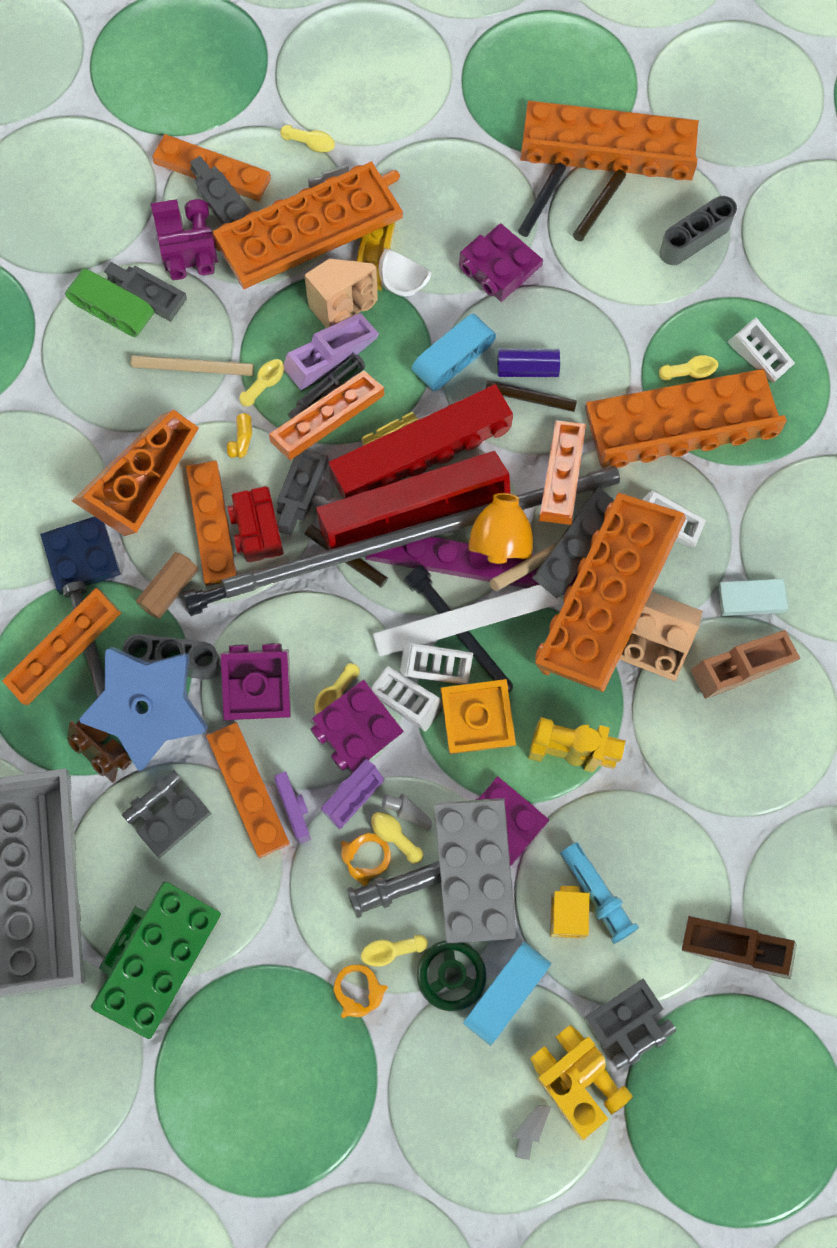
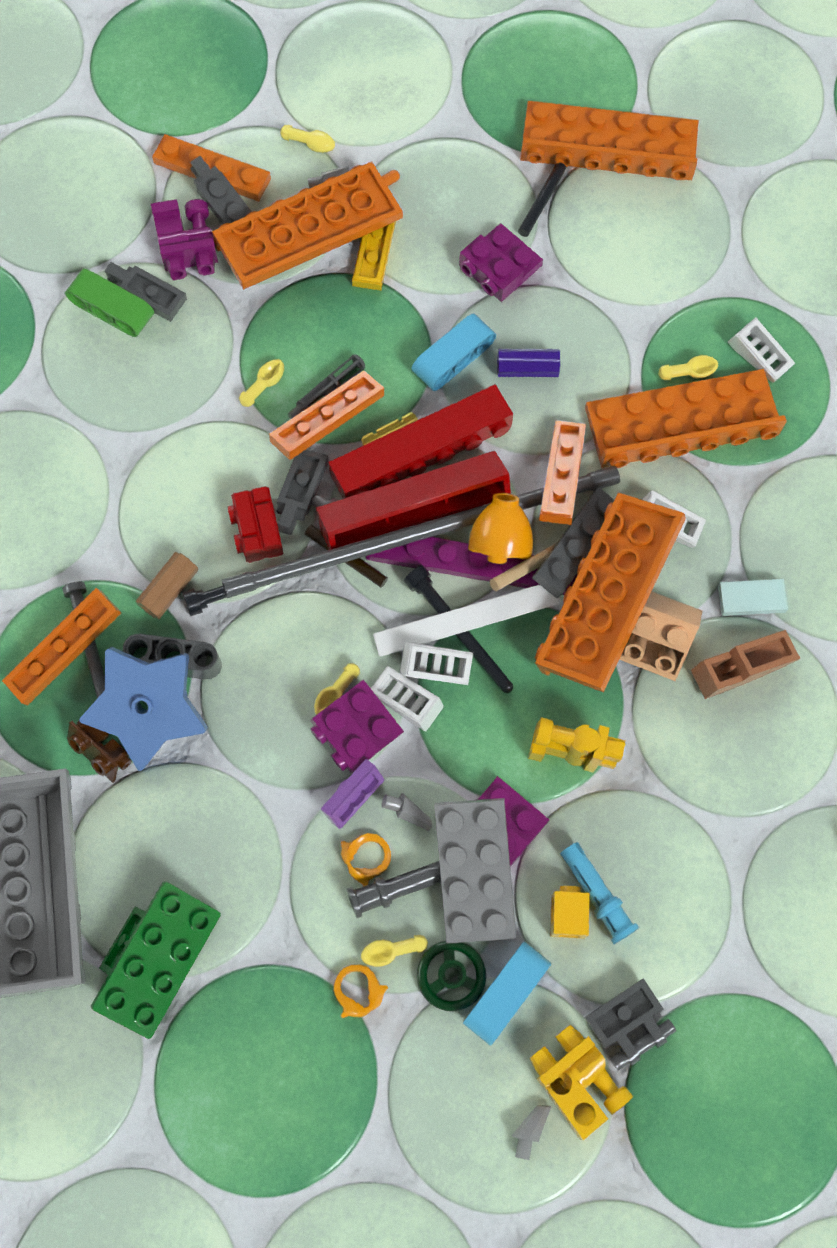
(80, 553): dark blue plate -> none
(136, 477): orange wedge -> none
(173, 821): dark grey plate -> none
(192, 365): tan bar -> none
(211, 522): orange plate -> none
(244, 434): yellow arm -> none
(248, 790): orange plate -> none
(256, 682): magenta plate -> none
(294, 806): medium lavender plate -> none
(329, 350): lavender slope -> none
(341, 289): light nougat slope -> none
(390, 830): light yellow piece -> none
(401, 274): white helmet -> none
(478, 716): light orange plate -> none
(535, 396): dark brown bar -> none
(599, 205): dark brown bar -> none
(710, 227): dark grey beam -> none
(740, 947): reddish brown slope -> none

